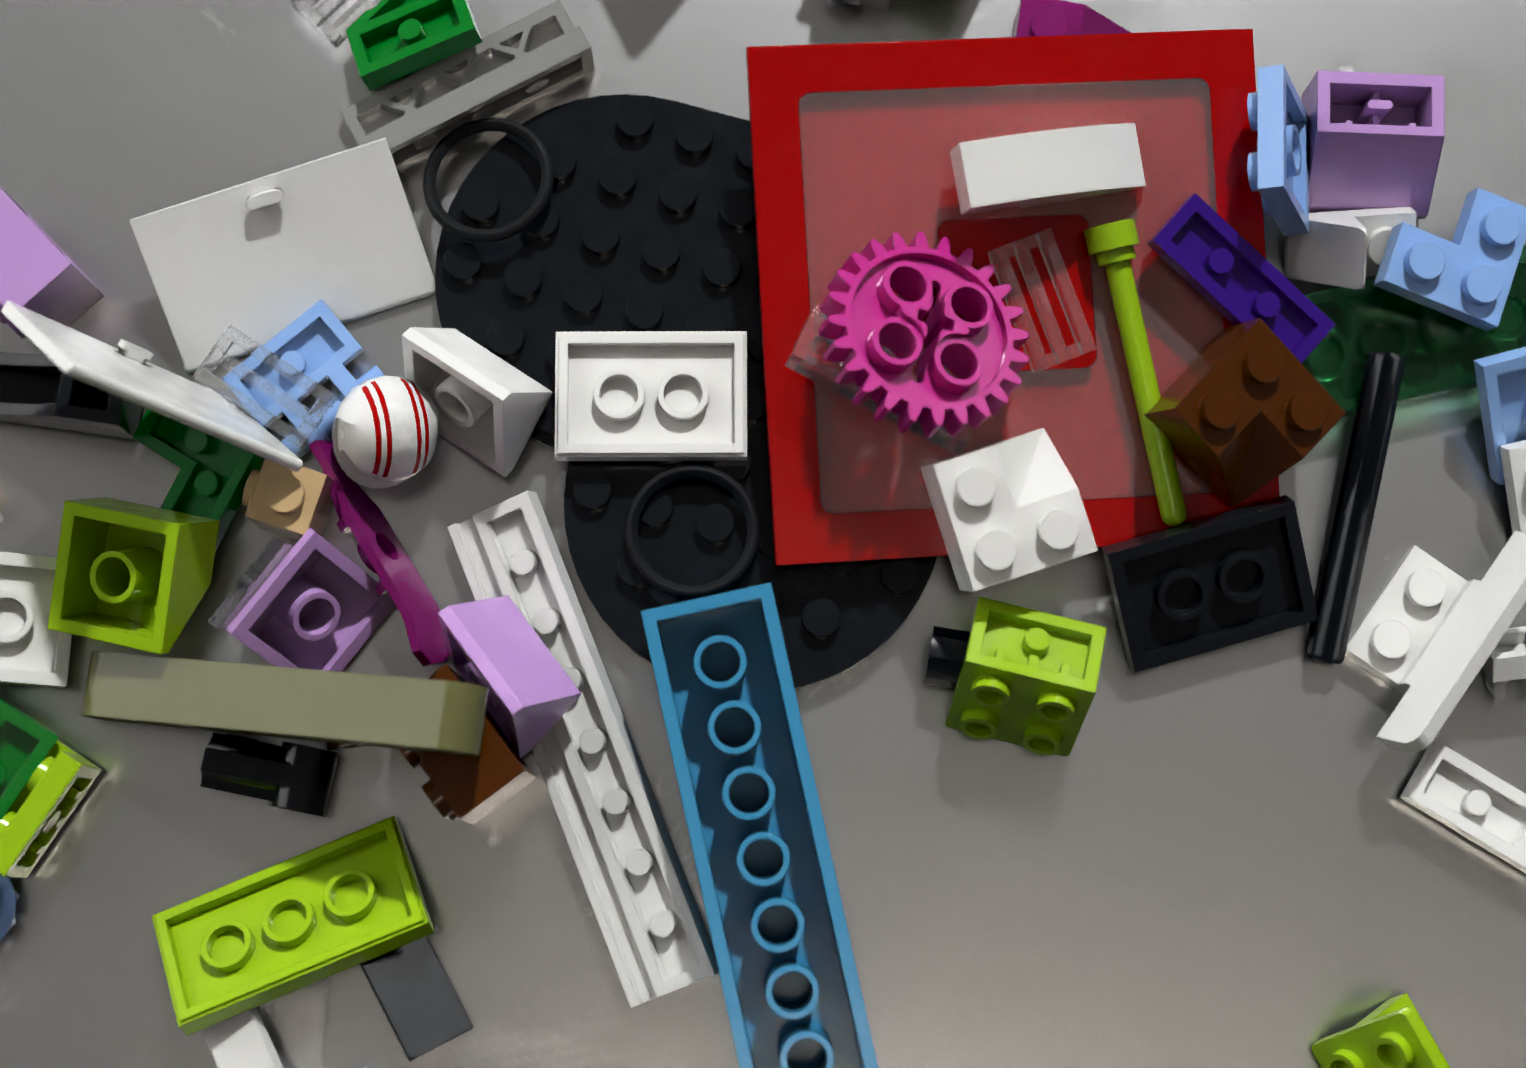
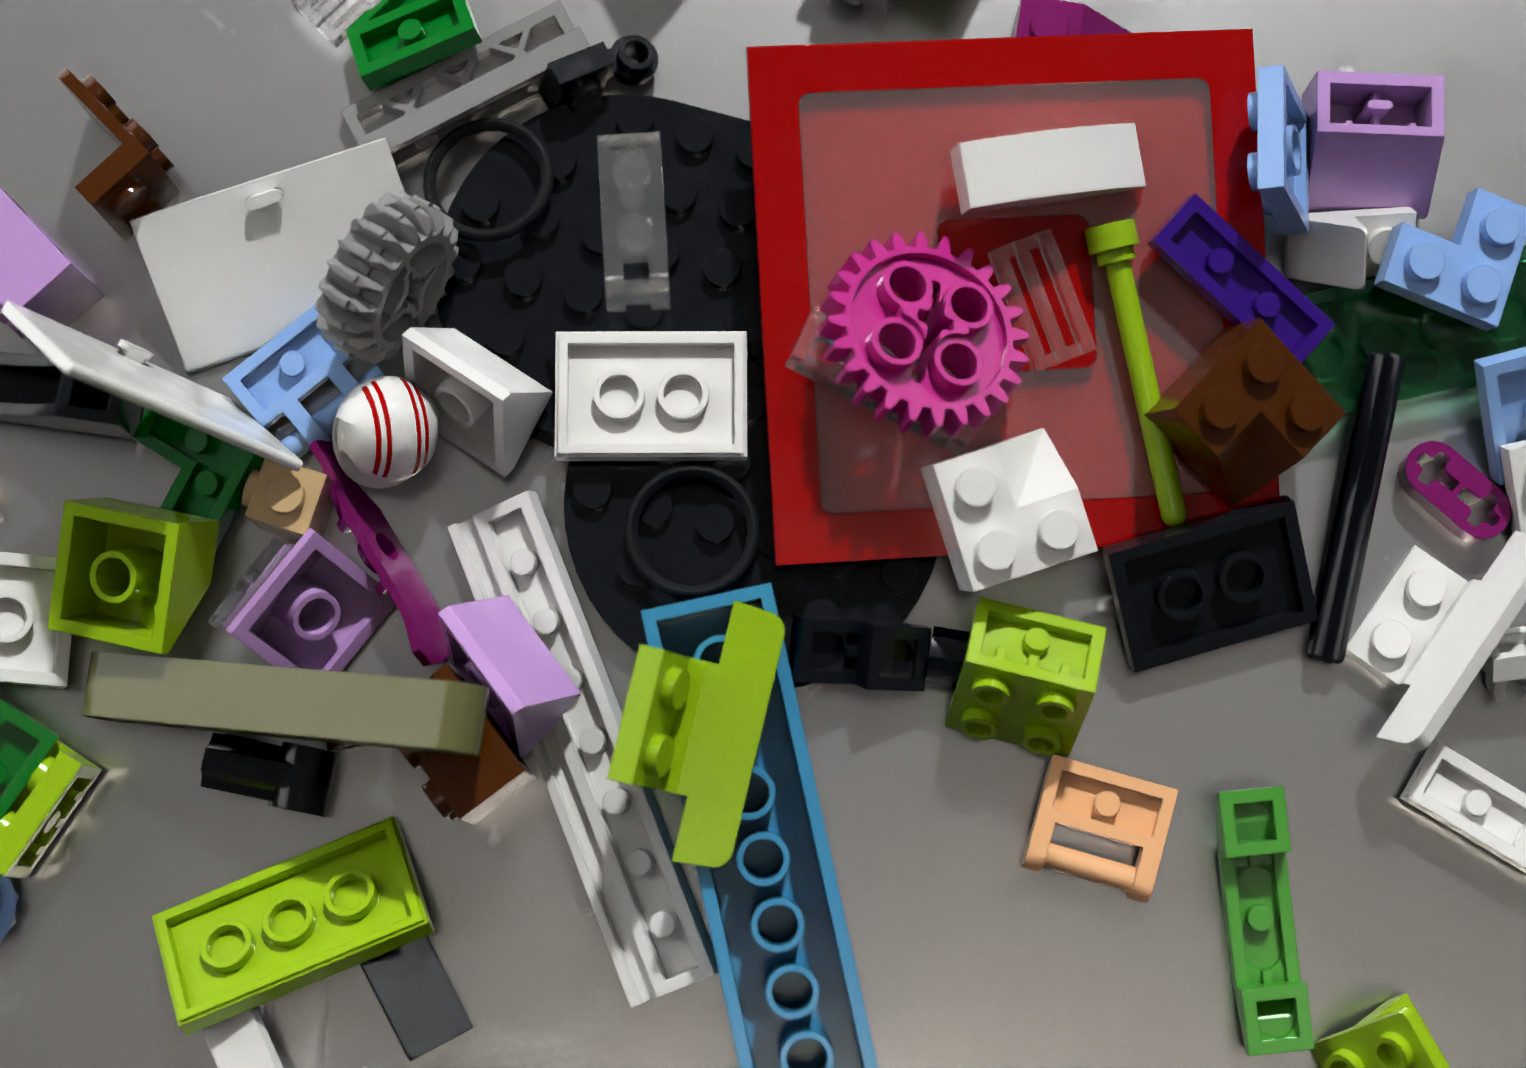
(134, 175): none -> reddish brown bracket
(311, 417): clear tile -> none
(386, 276): none -> light grey gear
(584, 74): none -> black plate
(633, 219): none -> clear plate
(699, 728): none -> lime plate
(859, 652): none -> black slope
(1106, 807): none -> light nougat plate
(1261, 921): none -> bright green slope
(1463, 480): none -> magenta beam

